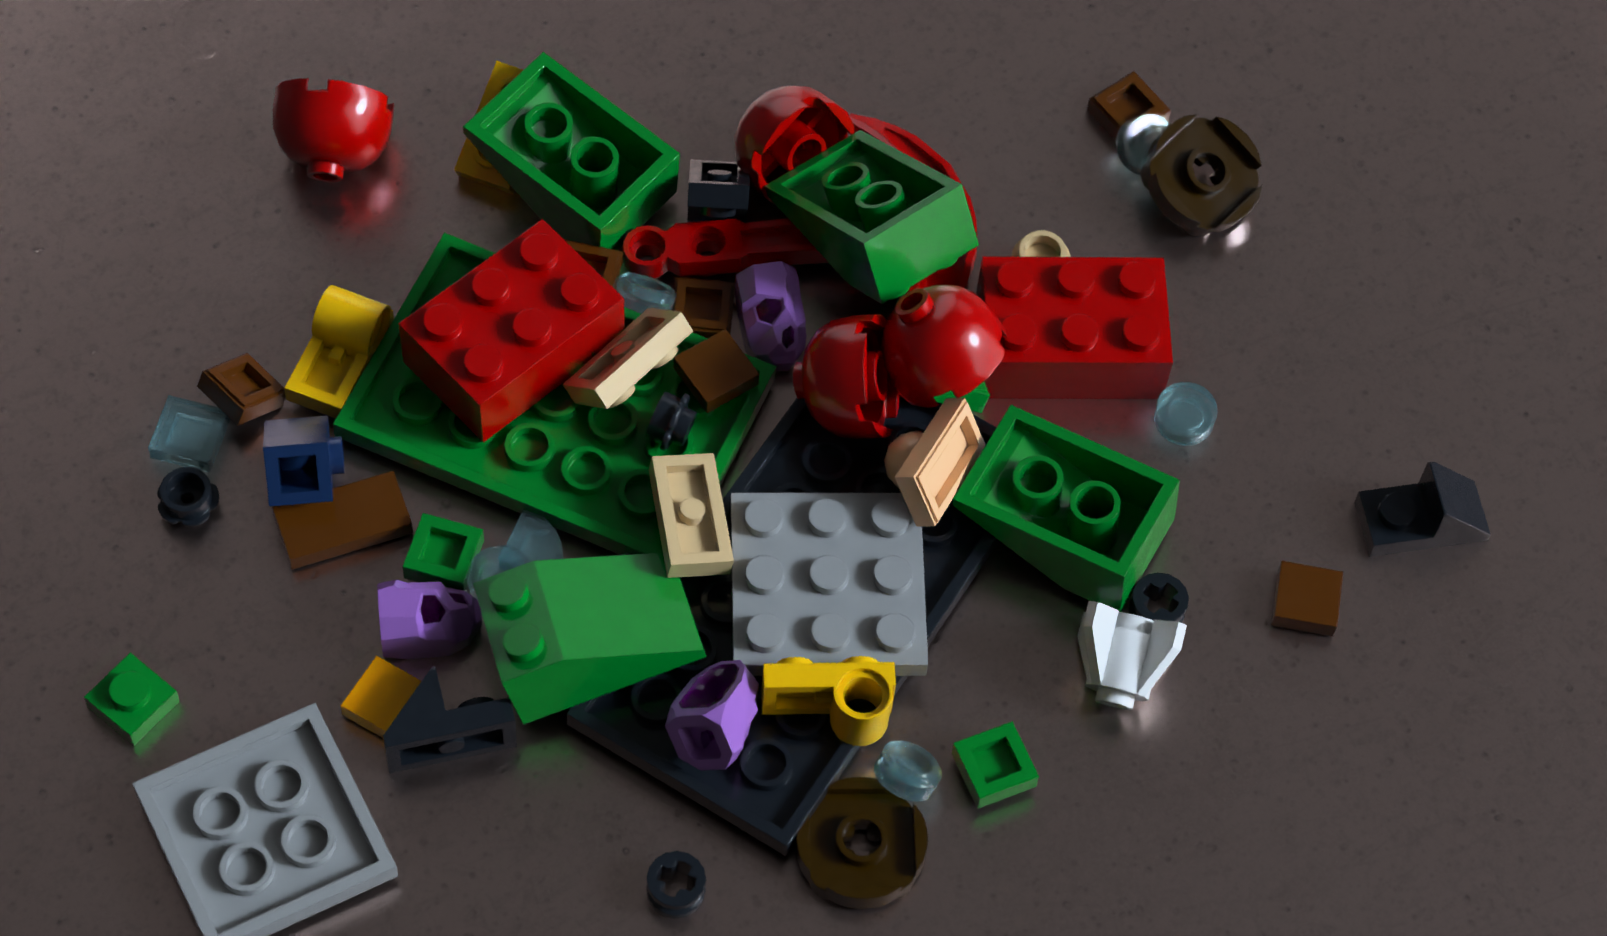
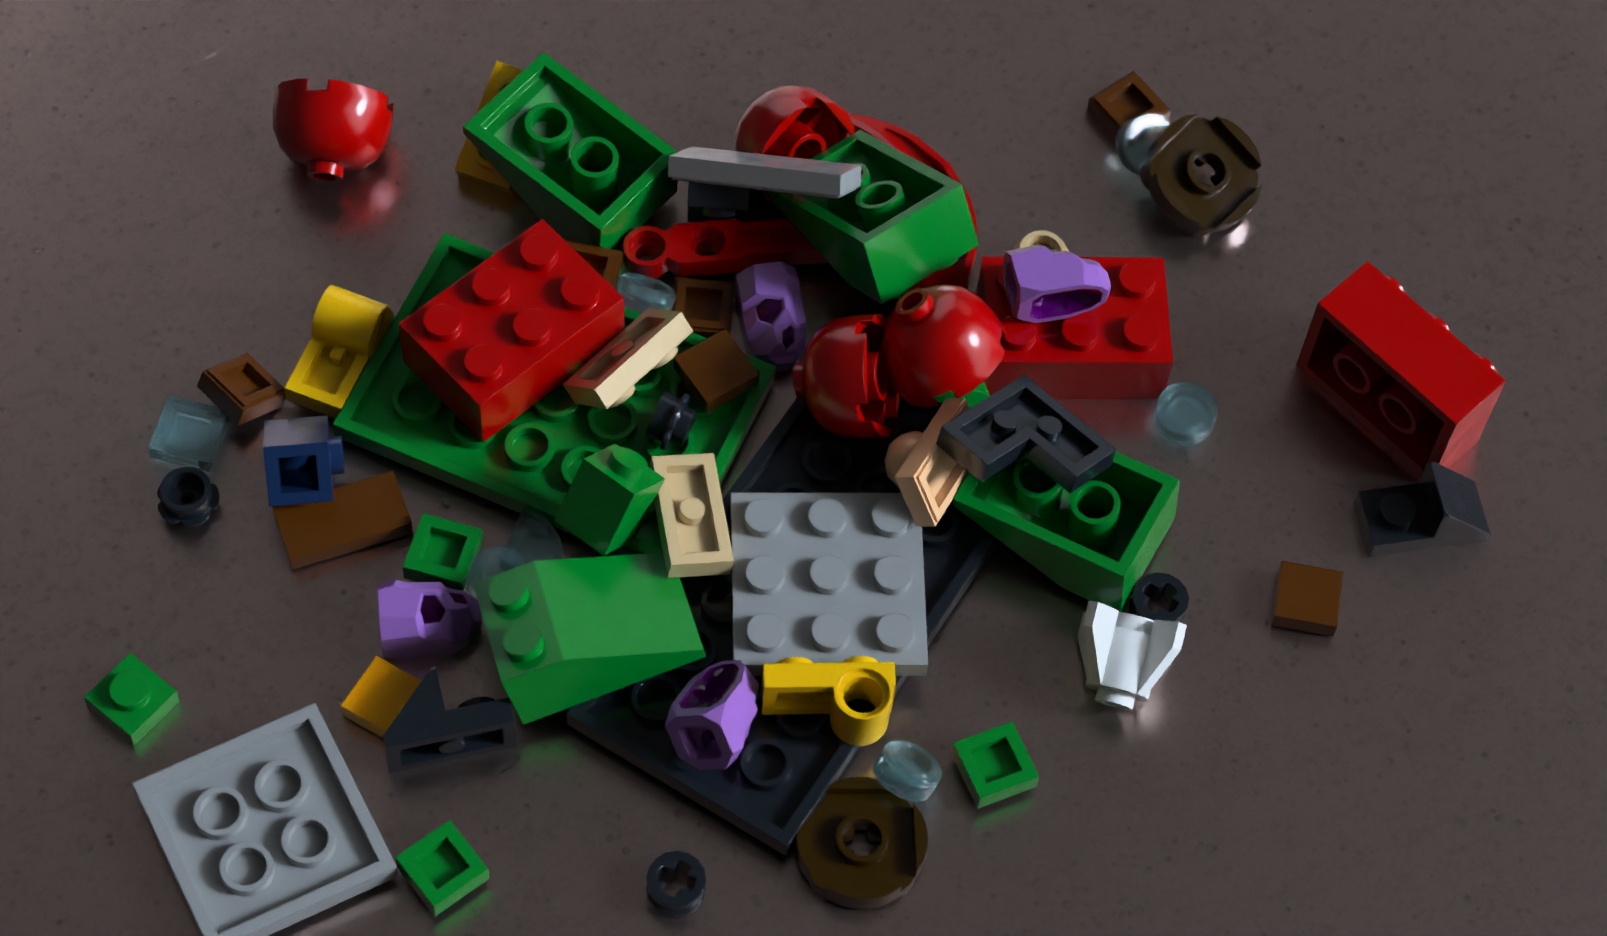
(442, 867): none -> green plate
(609, 498): none -> green brick
(764, 172): none -> light grey tile
(1027, 423): none -> black plate
(1052, 284): none -> medium lavender rock
(1399, 369): none -> red brick

